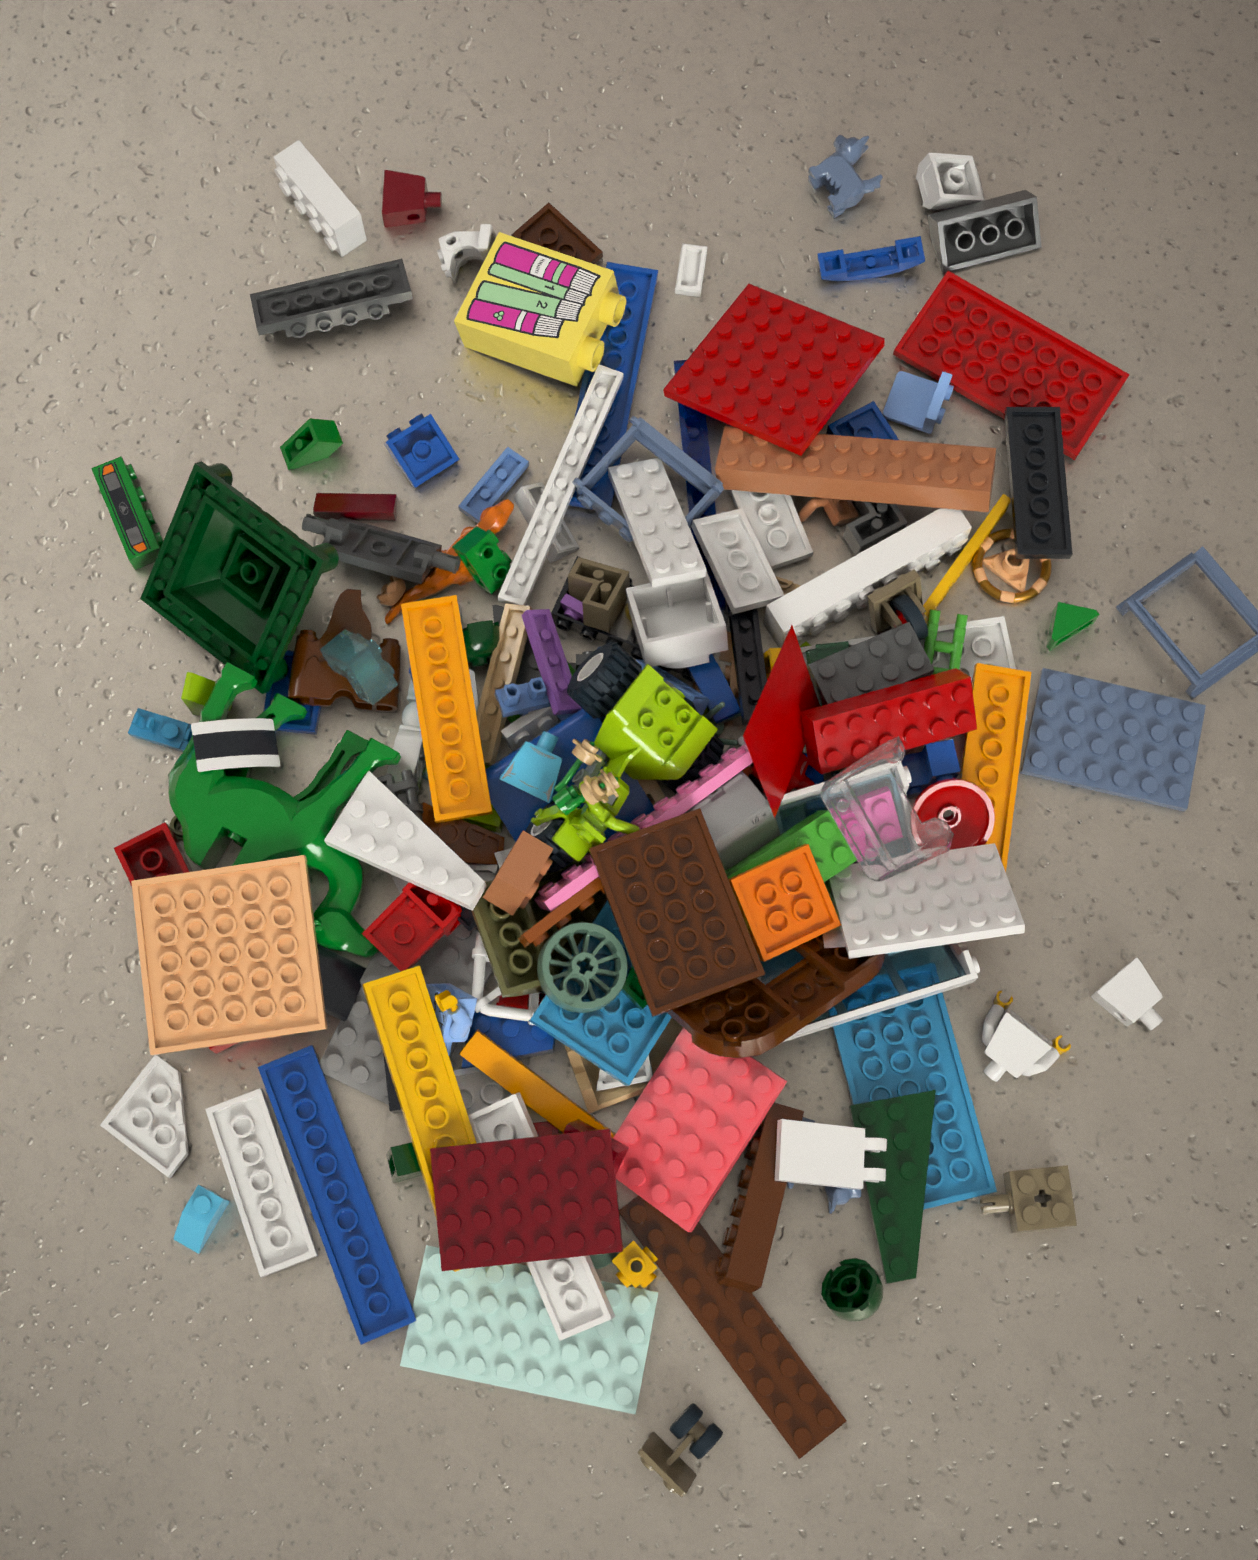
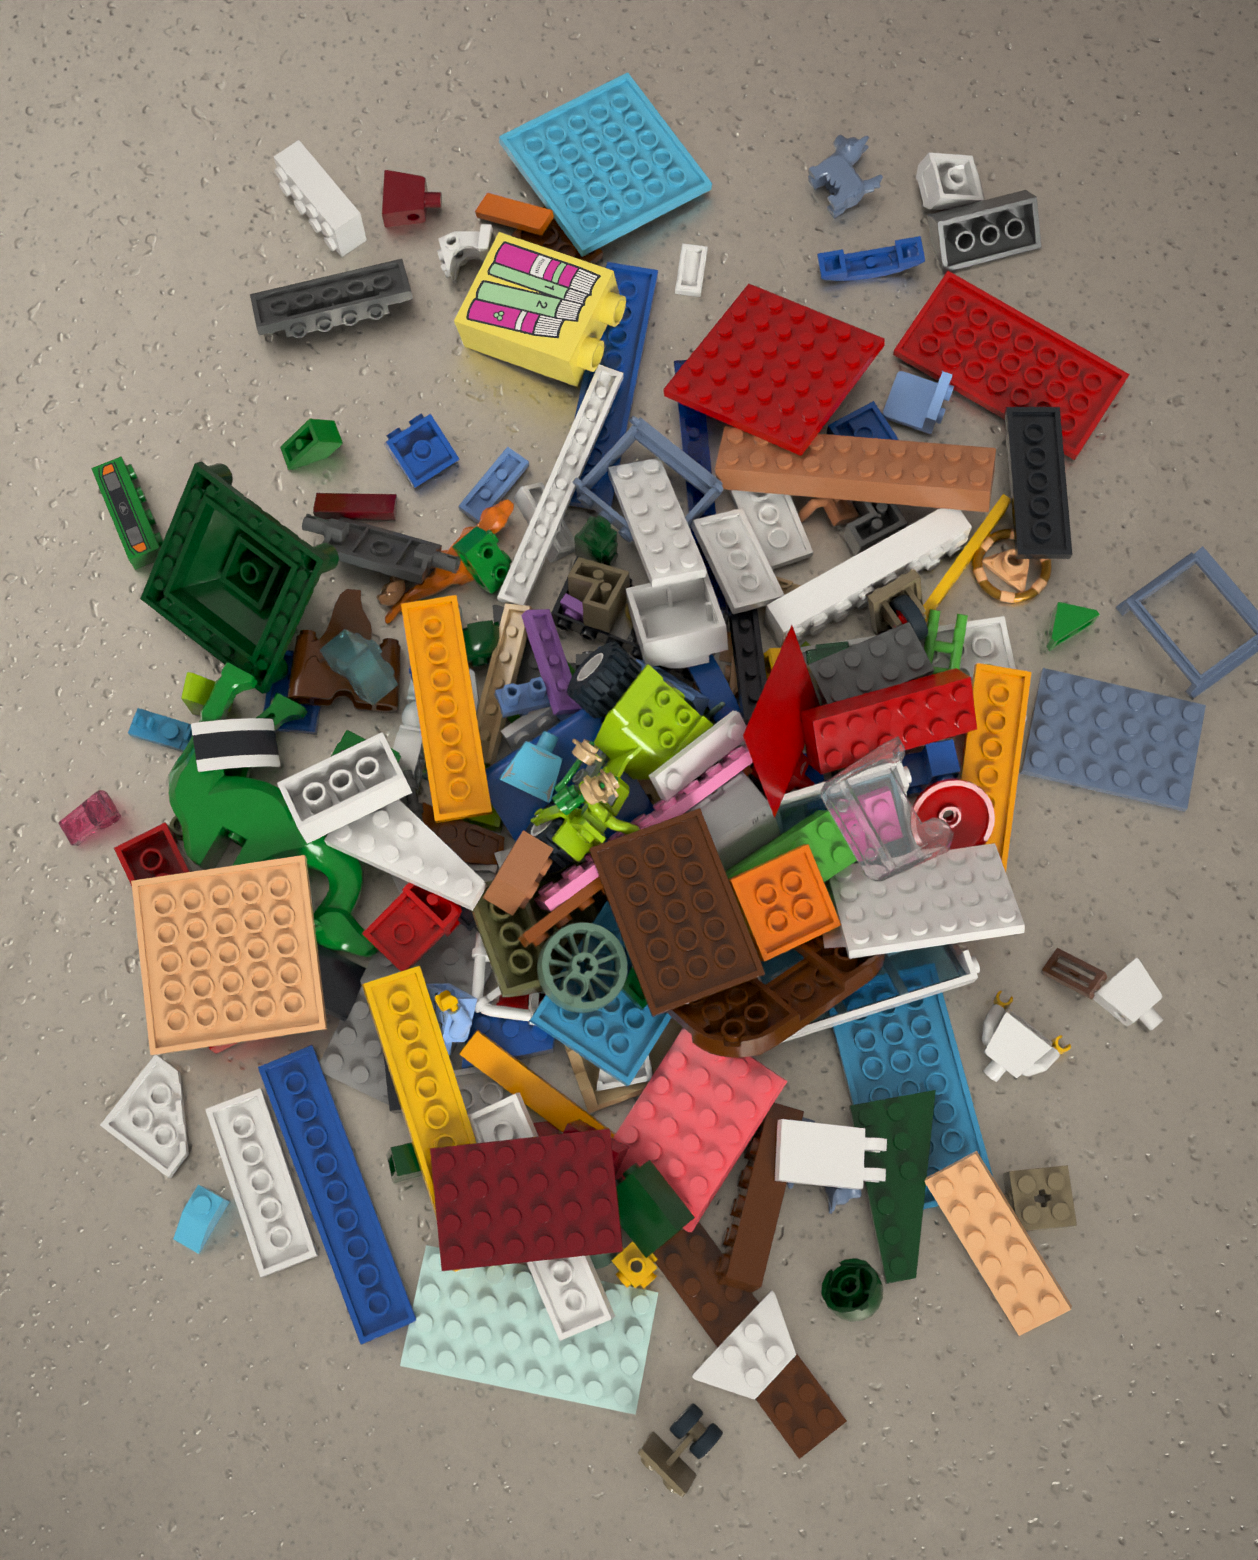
(87, 818): none -> clear pink plate
(344, 787): none -> white brick
(514, 214): none -> orange tile
(597, 541): none -> dark green hinge
(605, 163): none -> medium azure plate
(649, 1208): none -> dark green brick
(698, 756): none -> white plate
(751, 1353): none -> white wing
(998, 1243): none -> light nougat plate
(1092, 984): none -> reddish brown tile

